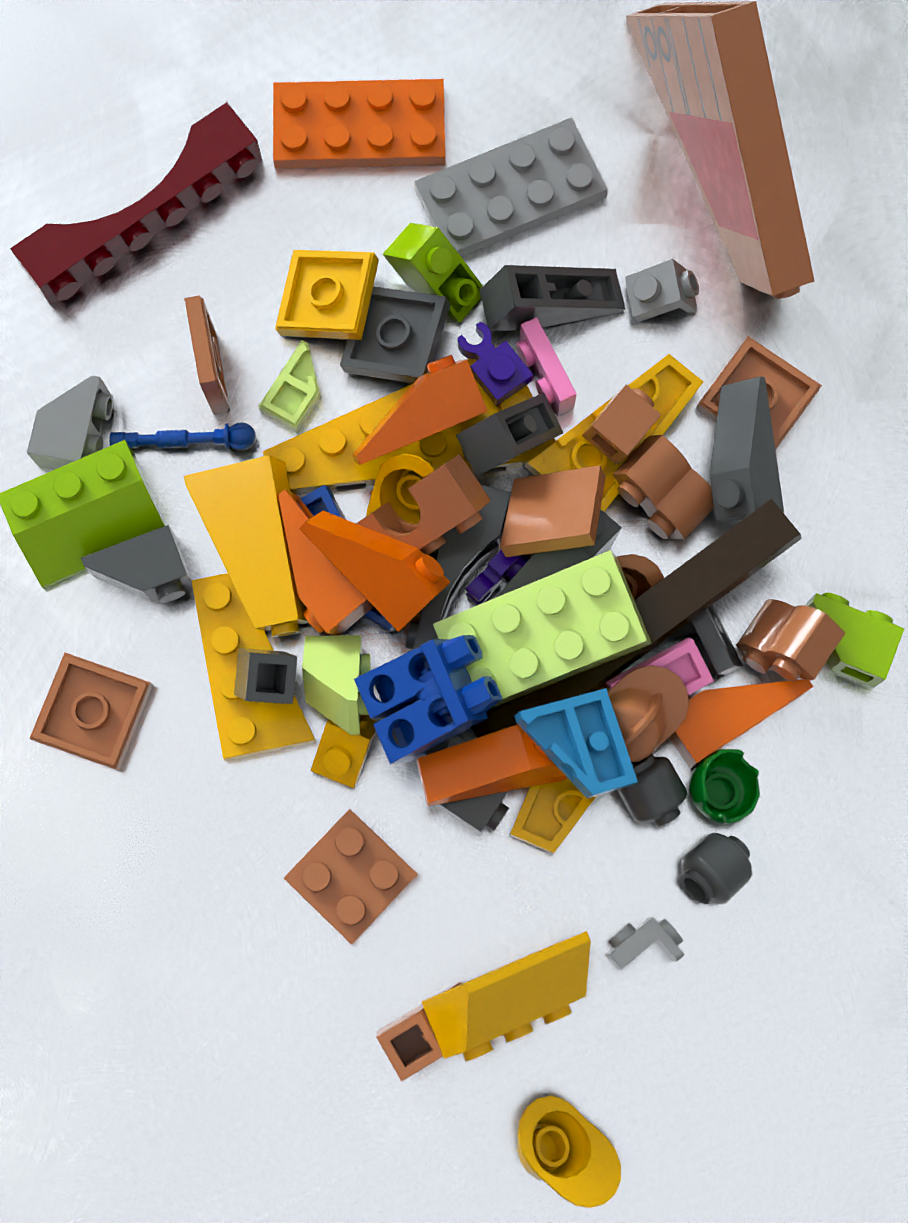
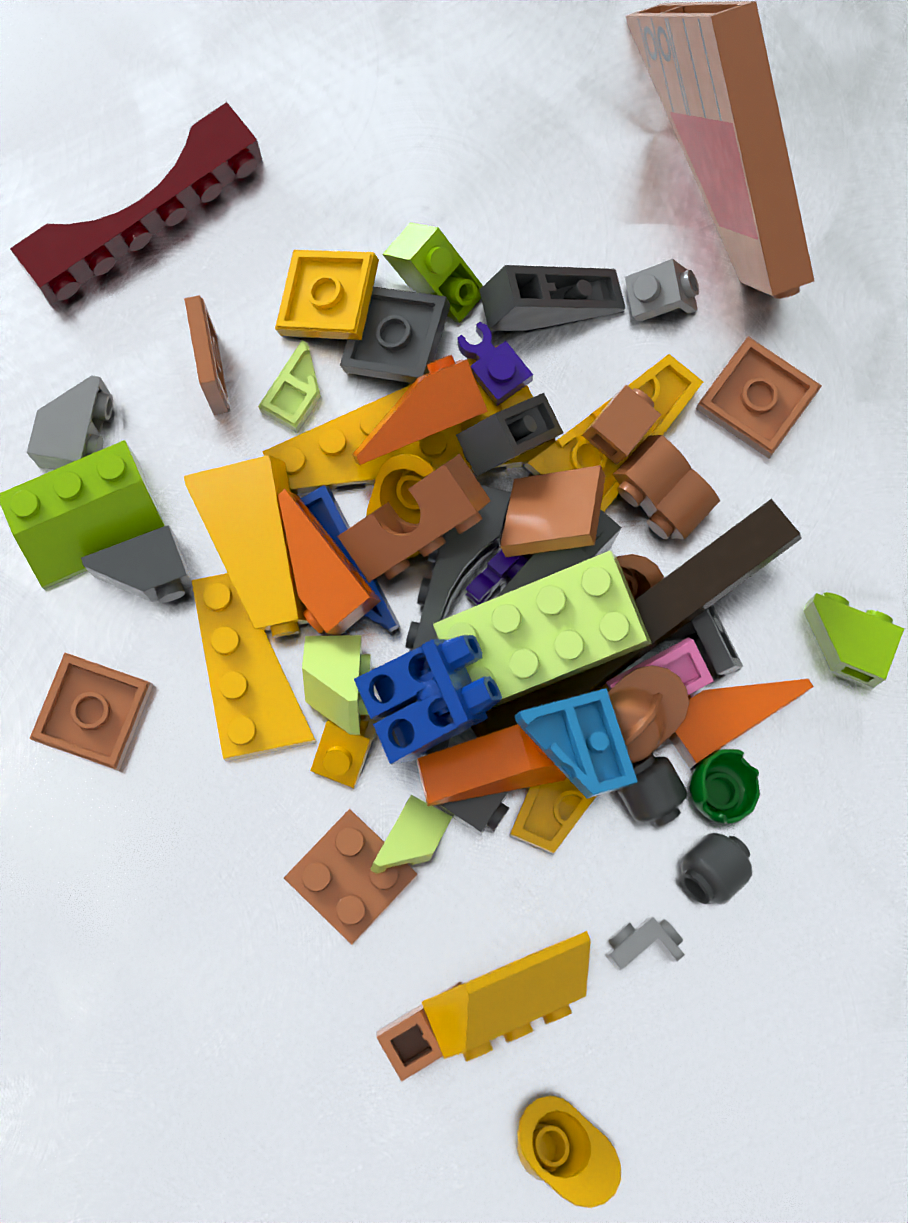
(239, 437): blue piece -> none
(265, 676): dark grey brick -> none
(358, 123): orange plate -> none
(383, 569): orange slope -> none
(412, 836): none -> yellowish green tile
(512, 188): light grey plate -> none
(538, 352): bright pink plate -> none
(744, 452): dark grey slope -> none
(789, 640): nougat brick -> none

